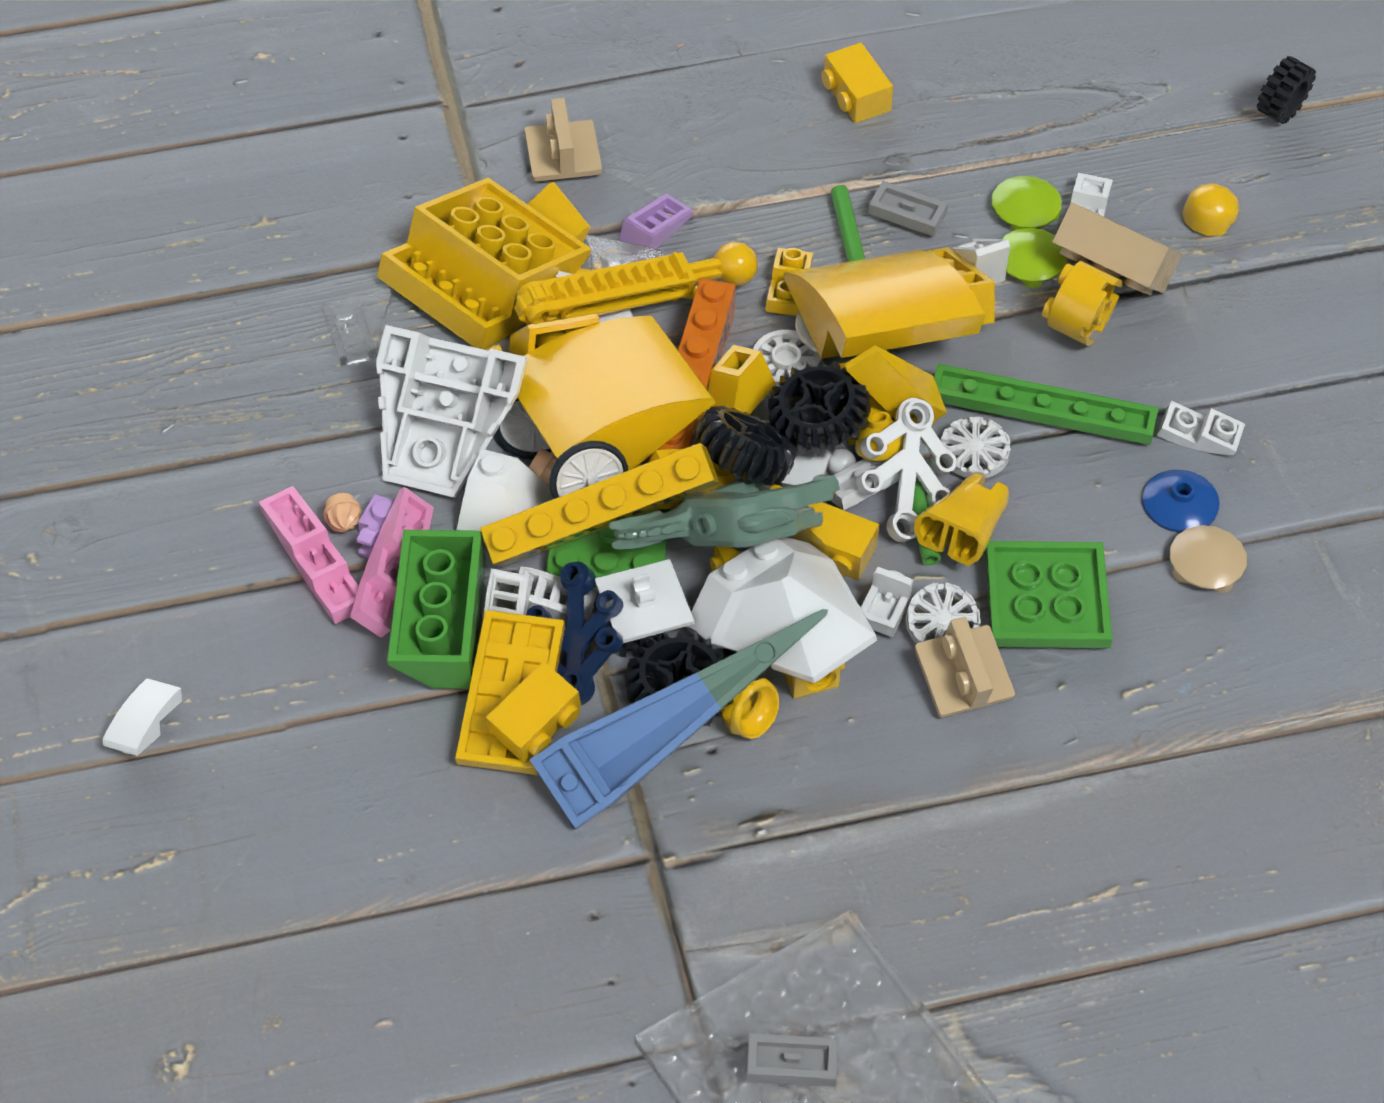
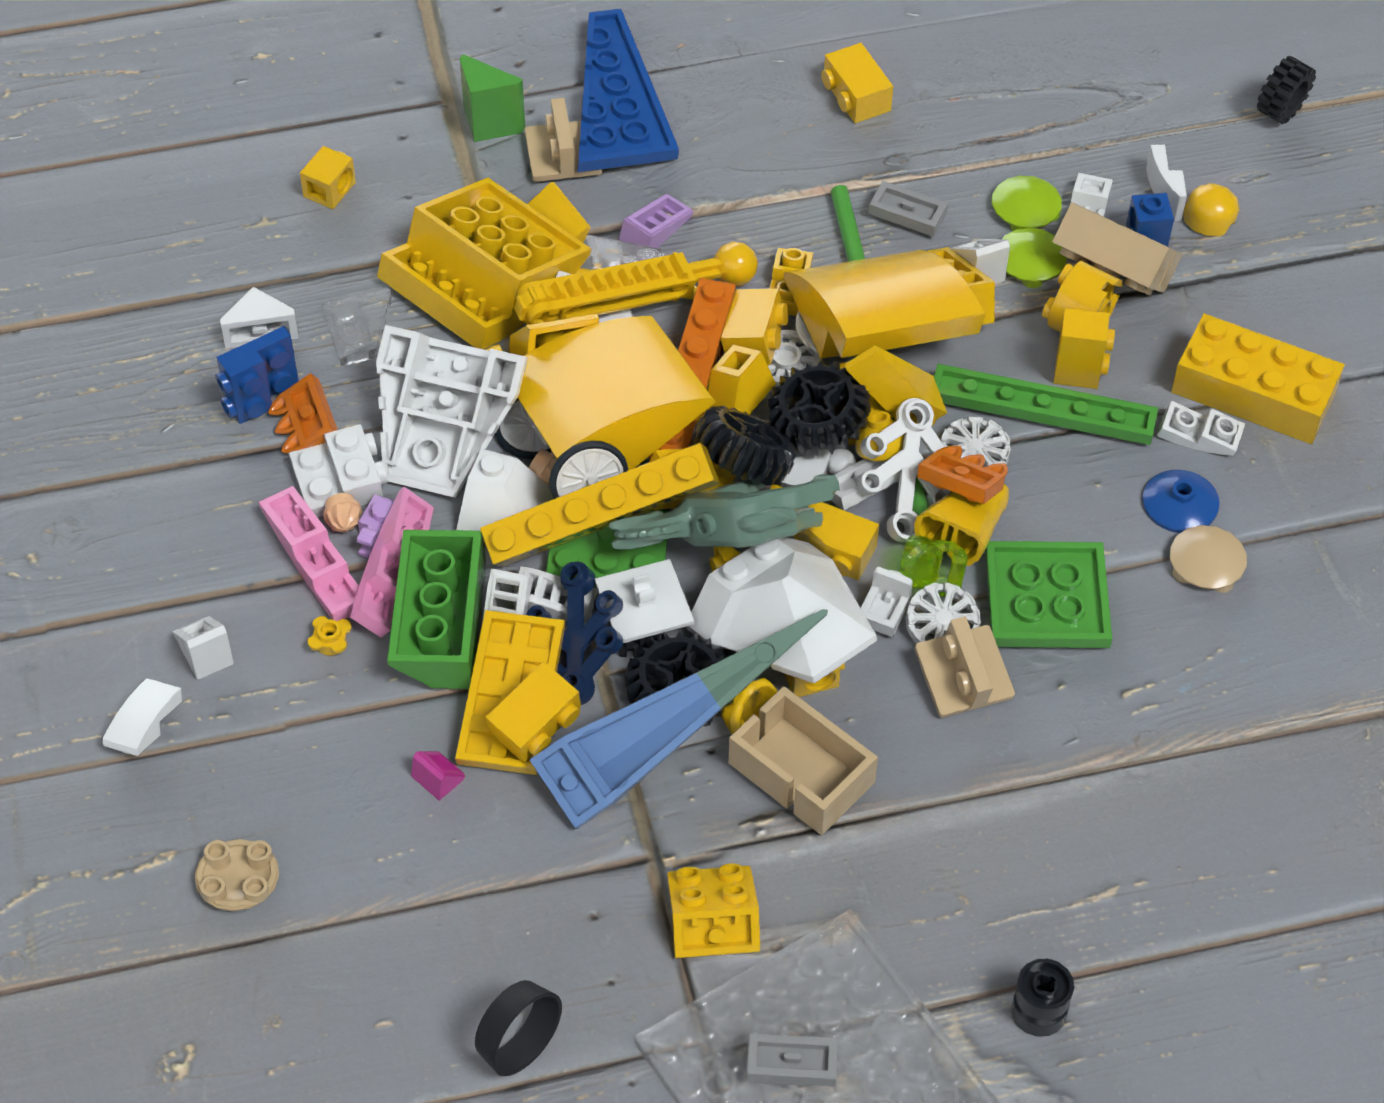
(205, 646): none -> white slope
(236, 874): none -> tan dish
(254, 317): none -> white slope
(256, 373): none -> blue plate
(305, 414): none -> orange plate
(328, 177): none -> yellow brick
(330, 644): none -> yellow plate
(337, 467): none -> white plate
(435, 773): none -> dark pink slope
(491, 100): none -> bright green slope
(532, 1036): none -> black tyre
(619, 104): none -> blue wing
(714, 911): none -> yellow bracket
(755, 321): none -> yellow piece
(802, 760): none -> tan piece
(923, 559): none -> clear neon green piece
(963, 475): none -> orange plate
(1042, 997): none -> black wheel
(1082, 348): none -> yellow piece
(1151, 216): none -> blue brick
(1166, 181): none -> white slope
(1257, 378): none -> yellow brick

